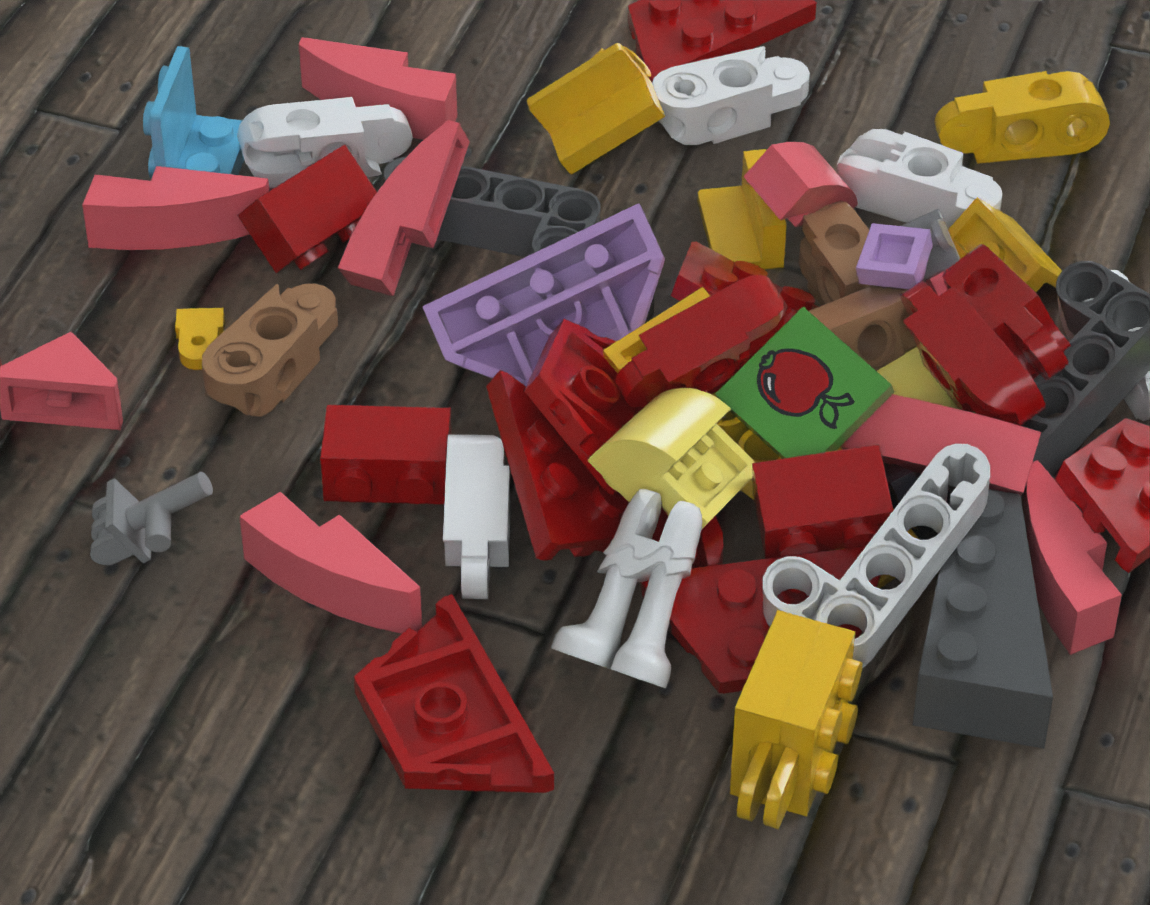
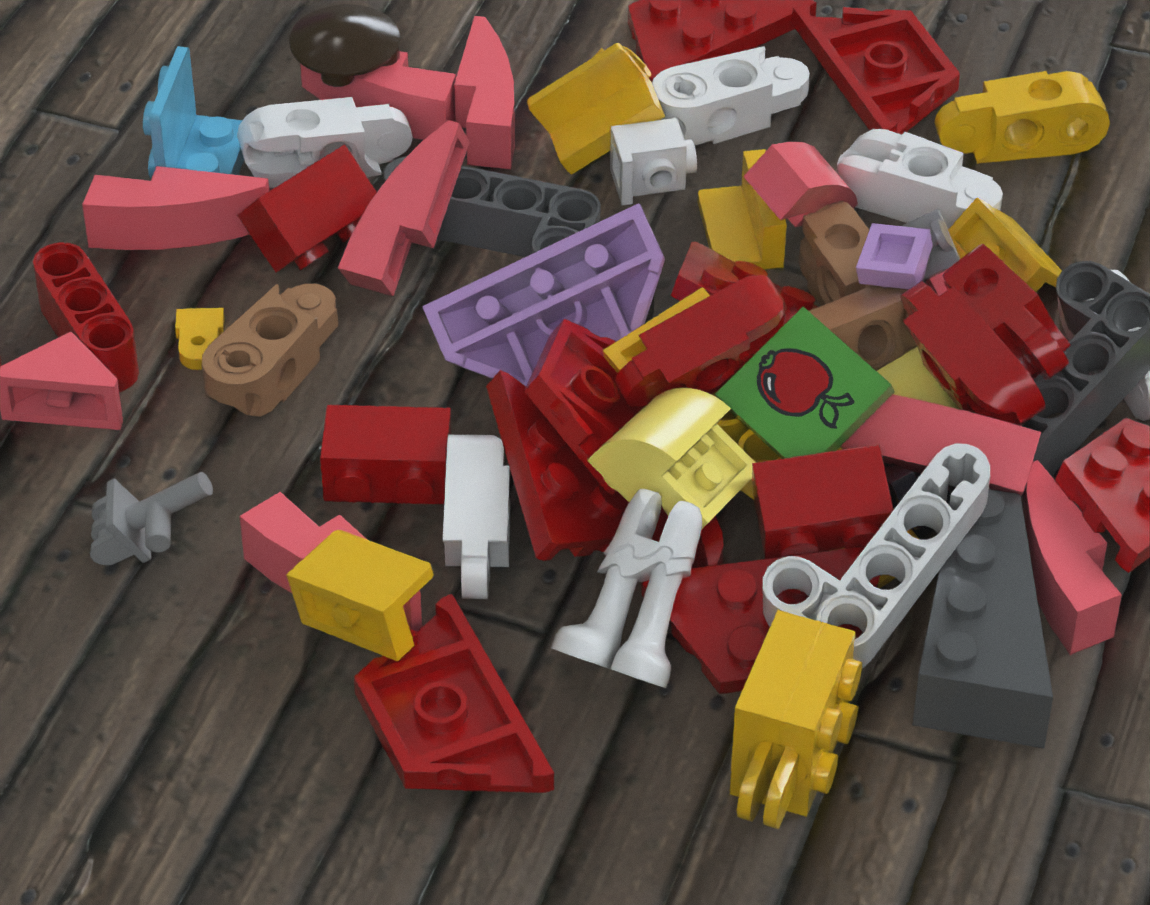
(81, 303): none -> red beam
(345, 42): none -> dark brown dish
(359, 592): none -> yellow panel
(486, 98): none -> coral slope
(650, 158): none -> white brick
(880, 63): none -> red wing

